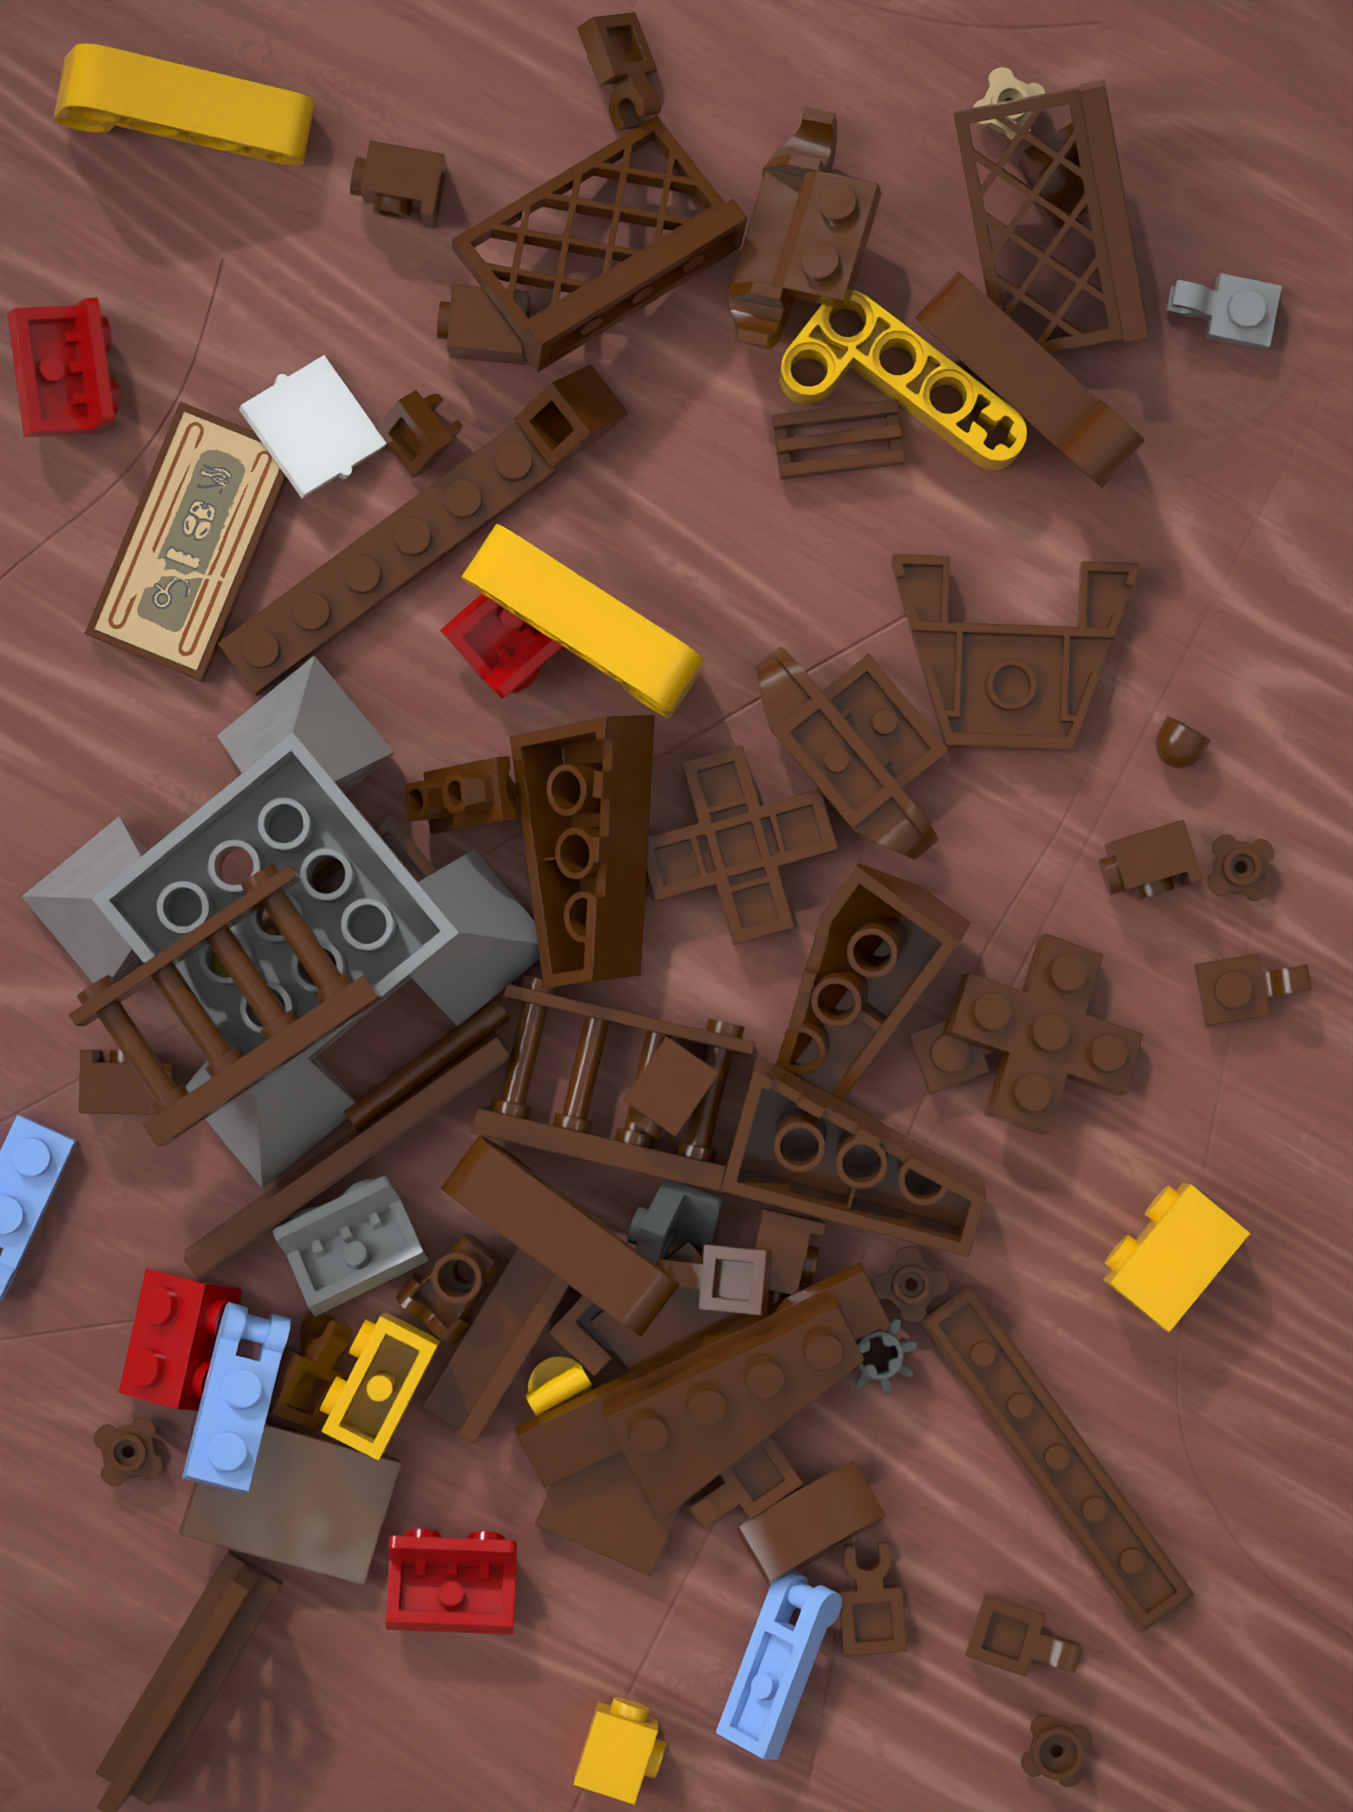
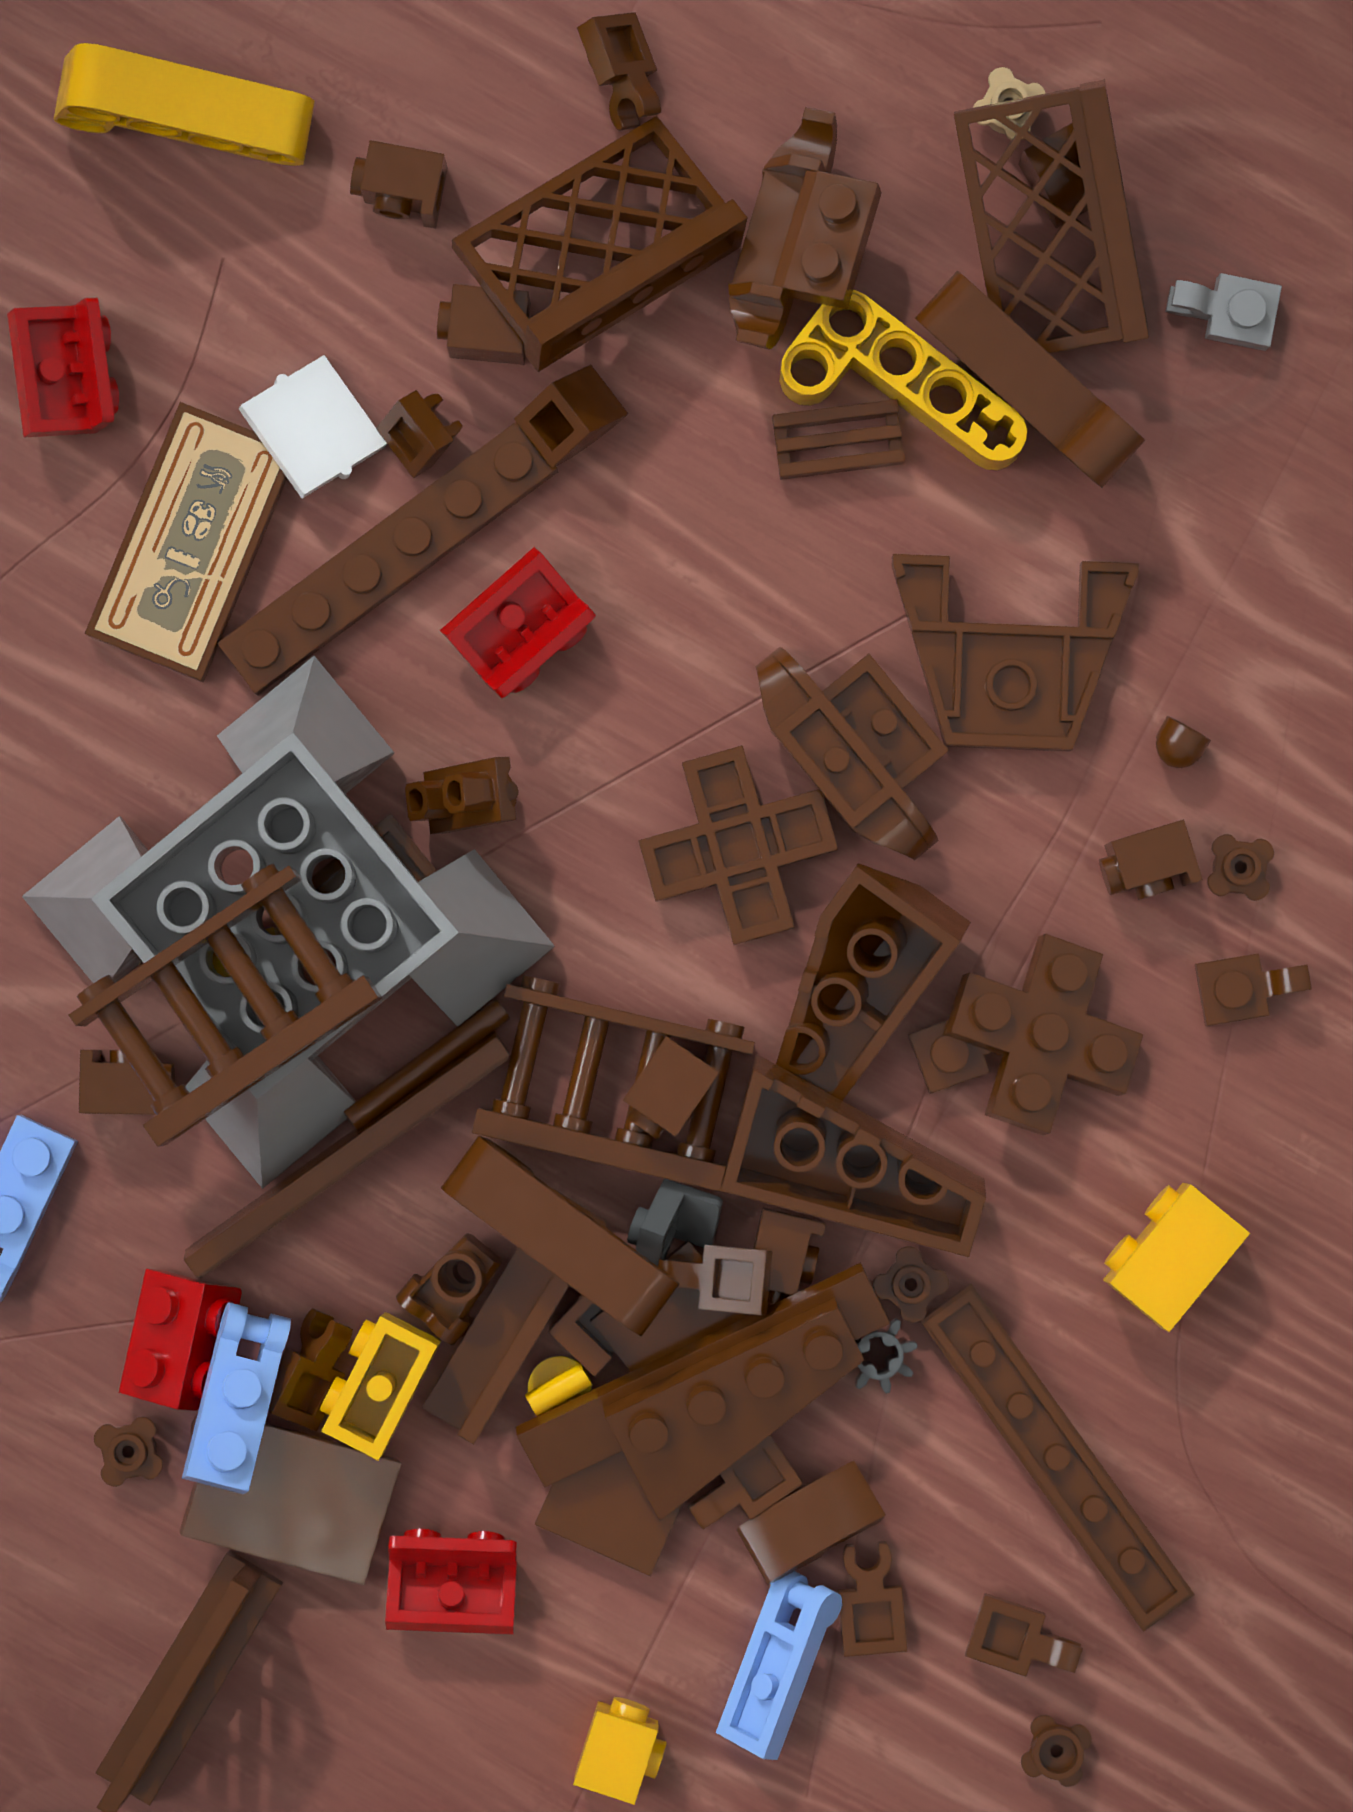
(350, 1244): light grey bracket -> none
(585, 620): yellow beam -> none
(587, 843): reddish brown wedge -> none

